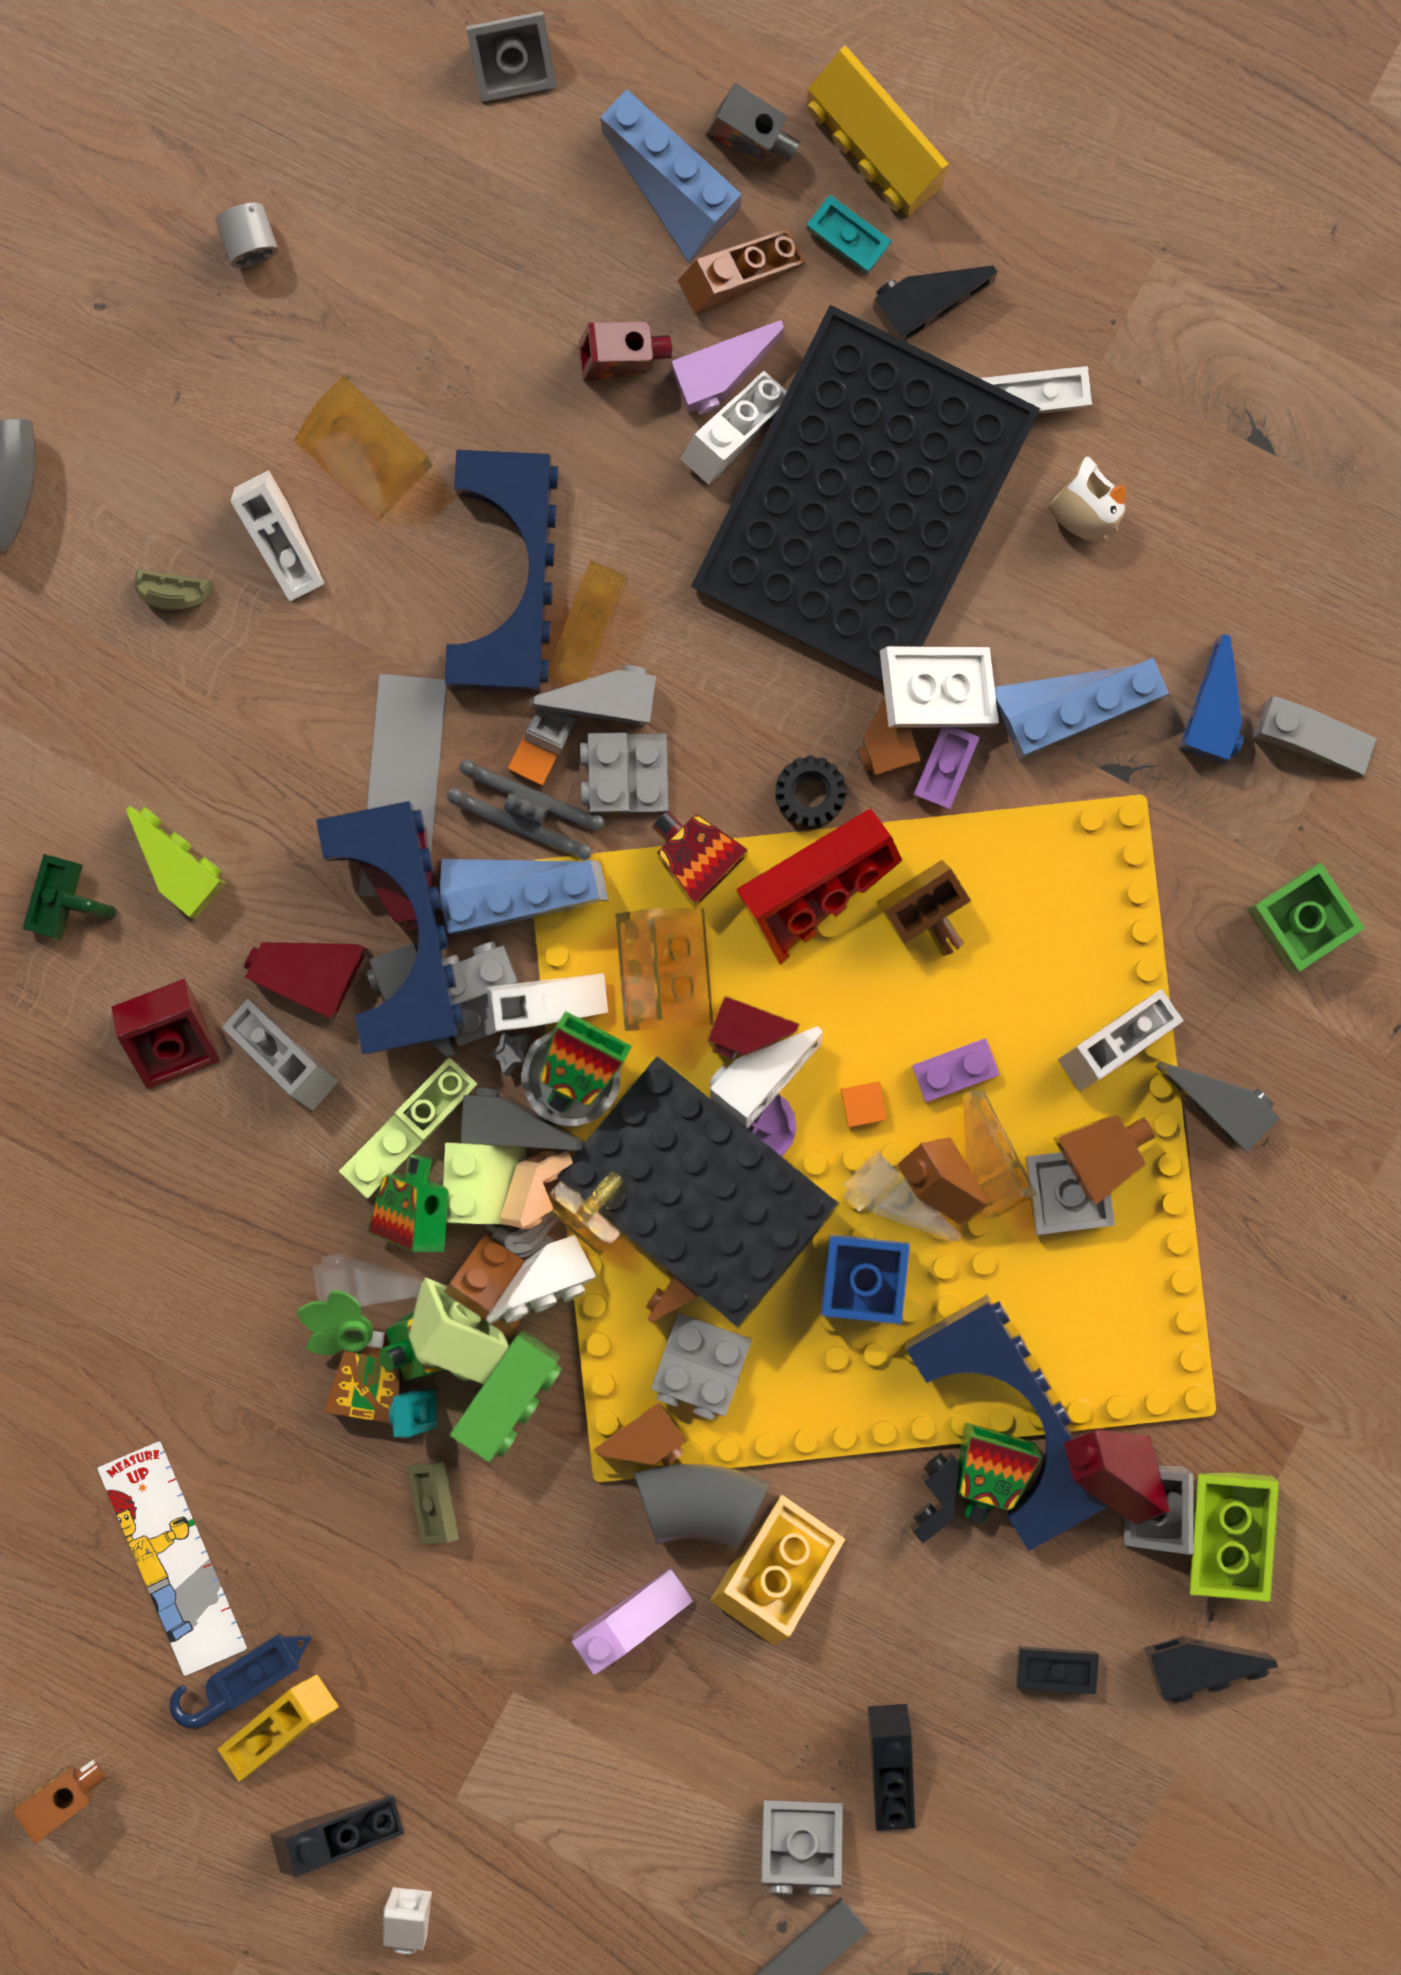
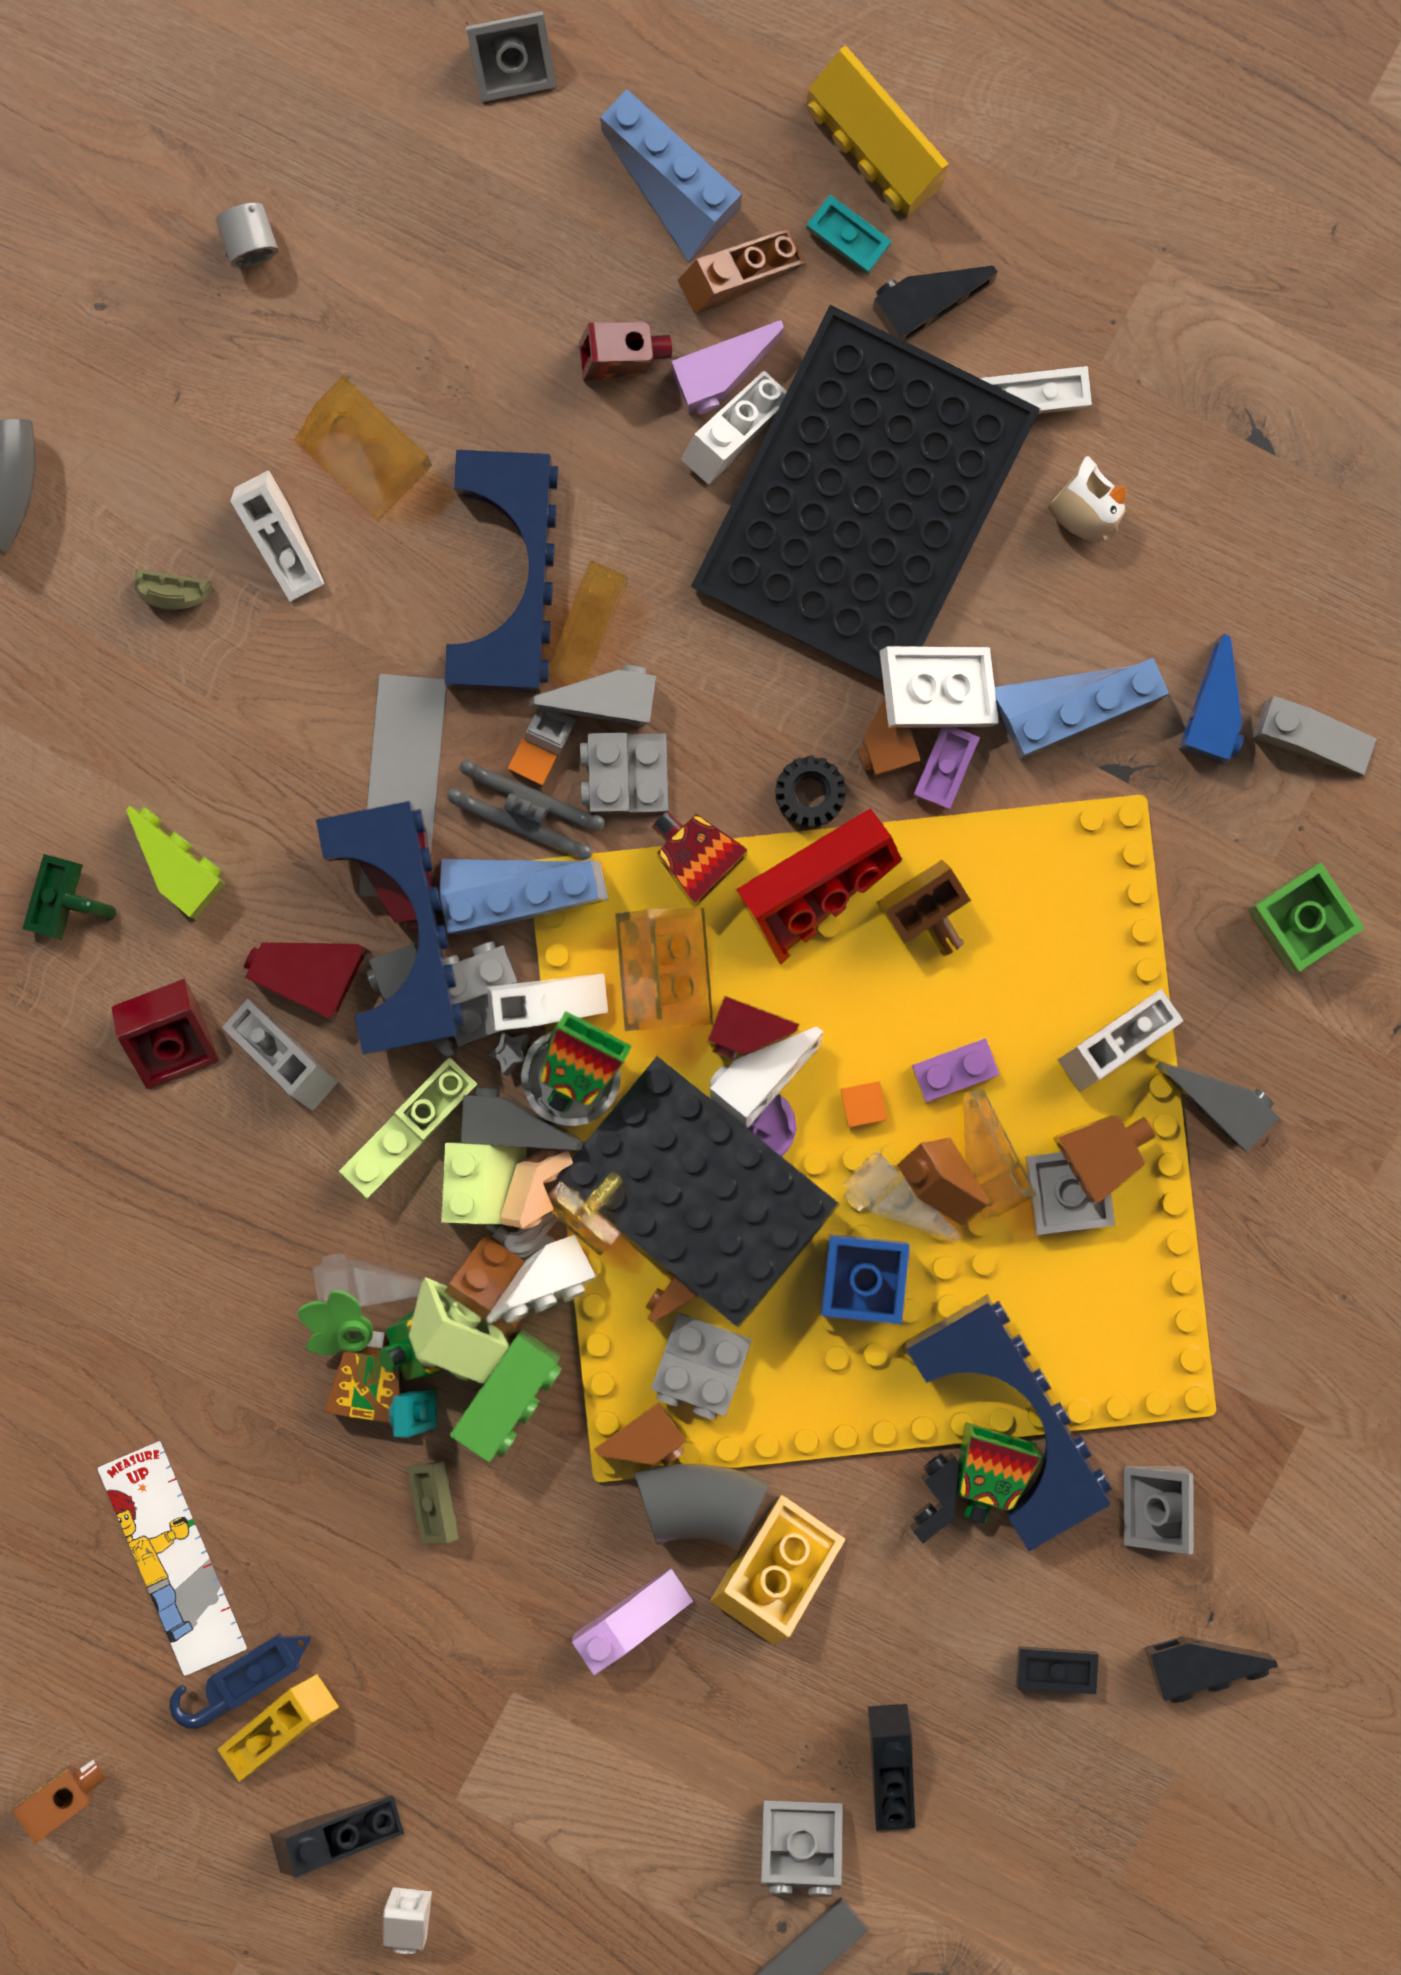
(411, 1209): green torso -> none
(738, 123): dark grey torso -> none
(1119, 1472): dark red slope -> none
(1234, 1536): lime slope -> none

